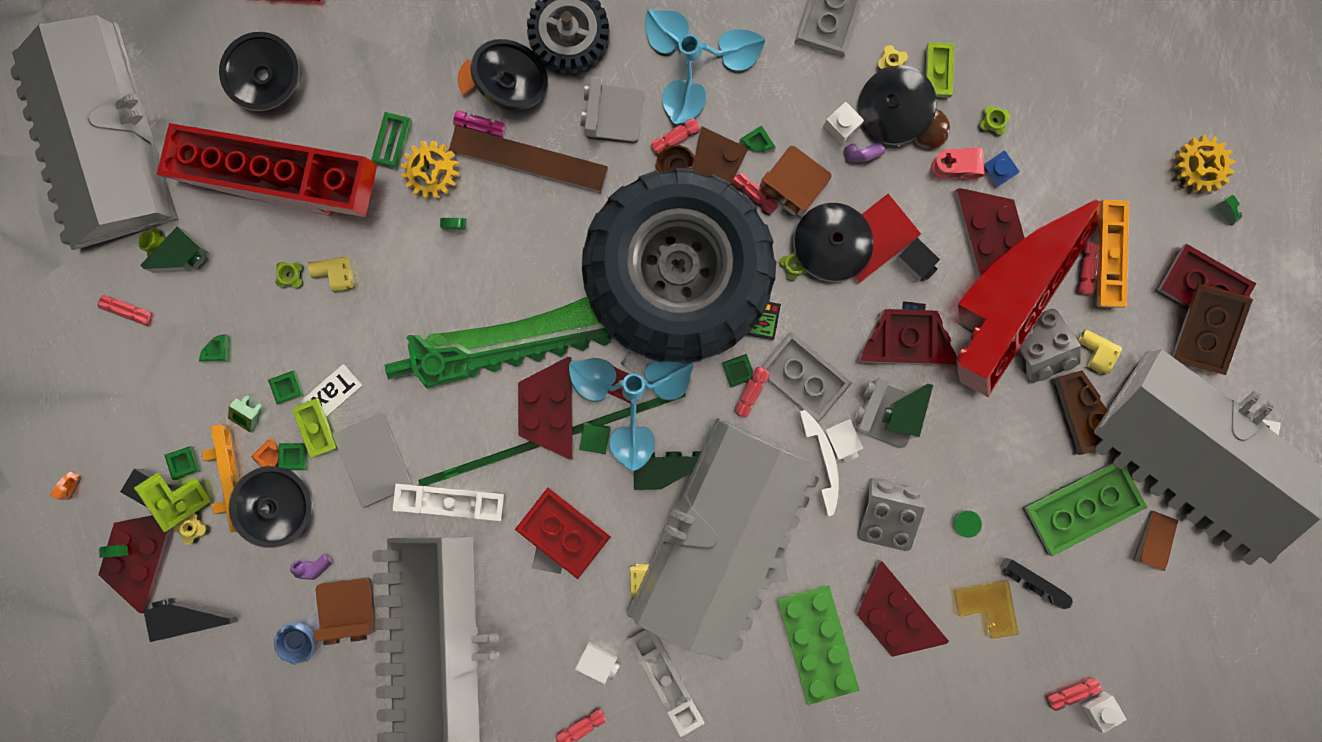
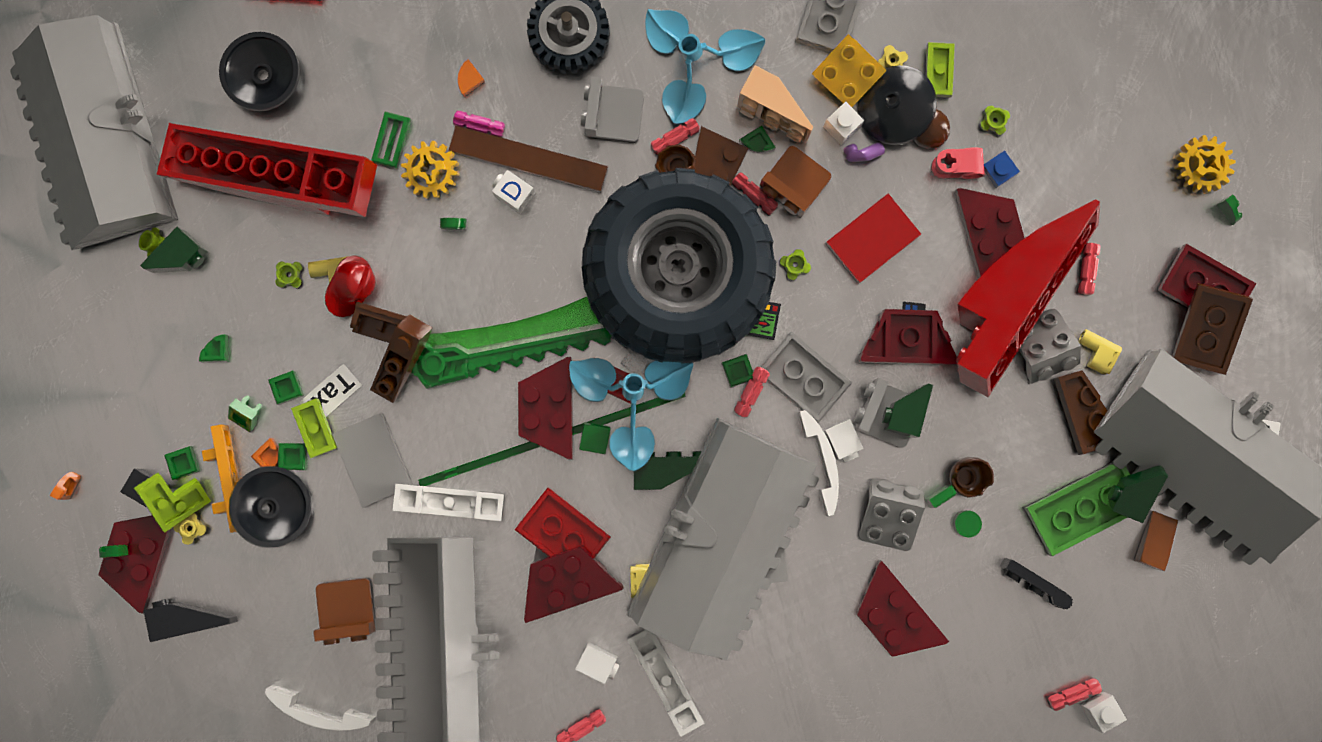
(124, 310): coral axle -> none
(286, 701): none -> white slope
(294, 643): medium blue hair -> none
(309, 570): medium lavender arm -> none
(350, 284): none -> red piece
(374, 322): none -> reddish brown hinge
(400, 357): none -> reddish brown slope
(512, 191): none -> white brick
(516, 67): black dish -> none
(566, 582): none -> dark red wing
(771, 102): none -> light nougat slope
(818, 645): bright green plate -> none
(824, 256): black dish -> none
(849, 71): none -> yellow hinge
(918, 260): black brick -> none
(941, 496): none -> green tile
(971, 476): none -> reddish brown hair
(994, 601): clear yellow plate -> none
(1113, 253): light orange hinge -> none
(1137, 493): none -> dark green slope

